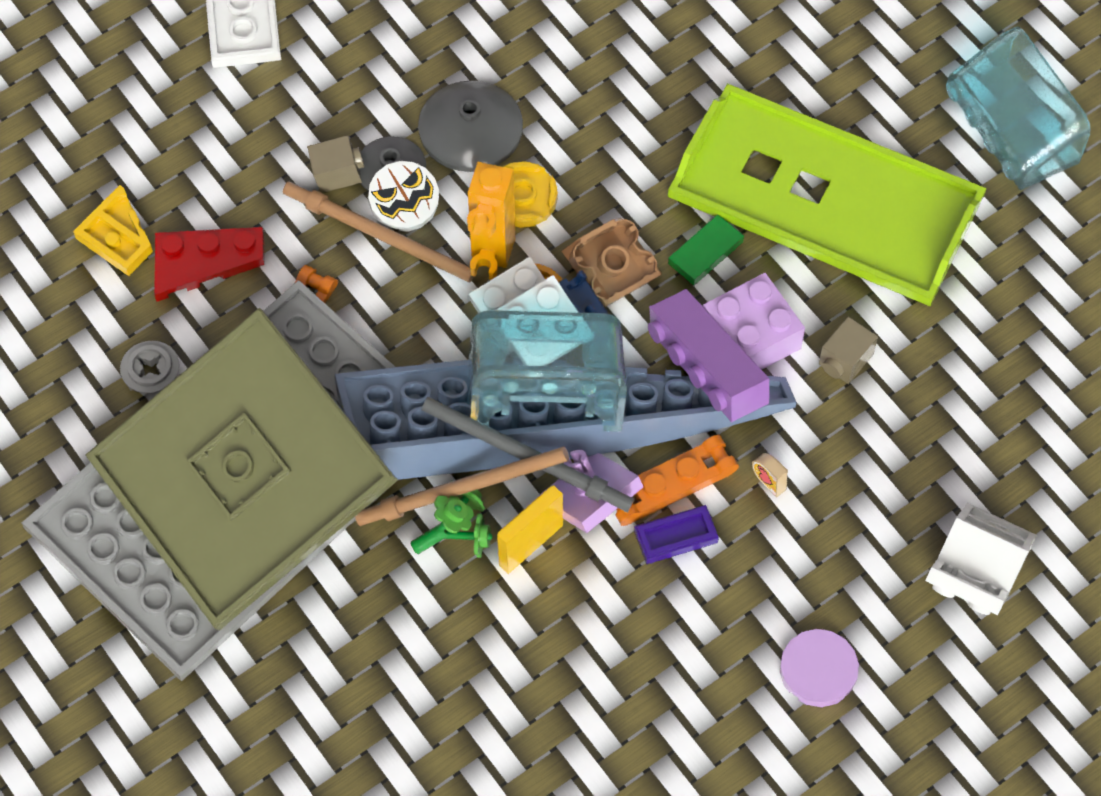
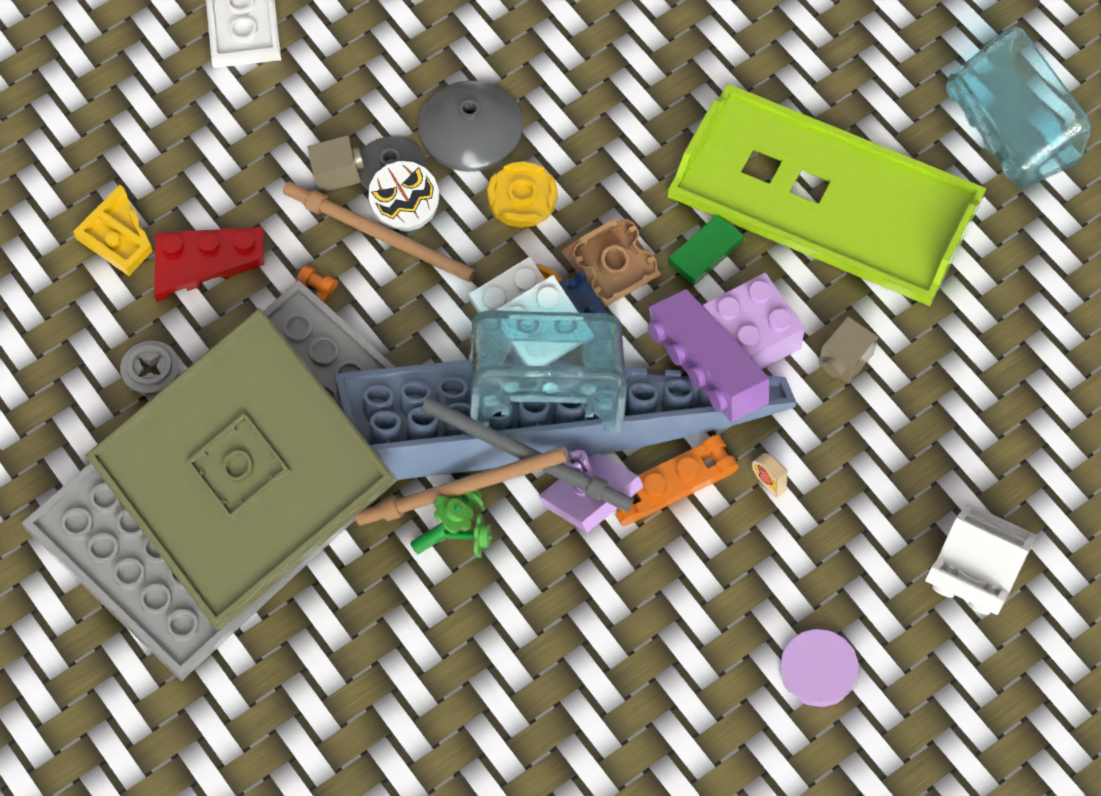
(491, 217): light orange brick -> none
(530, 529): yellow tile -> none
(676, 534): dark purple tile -> none

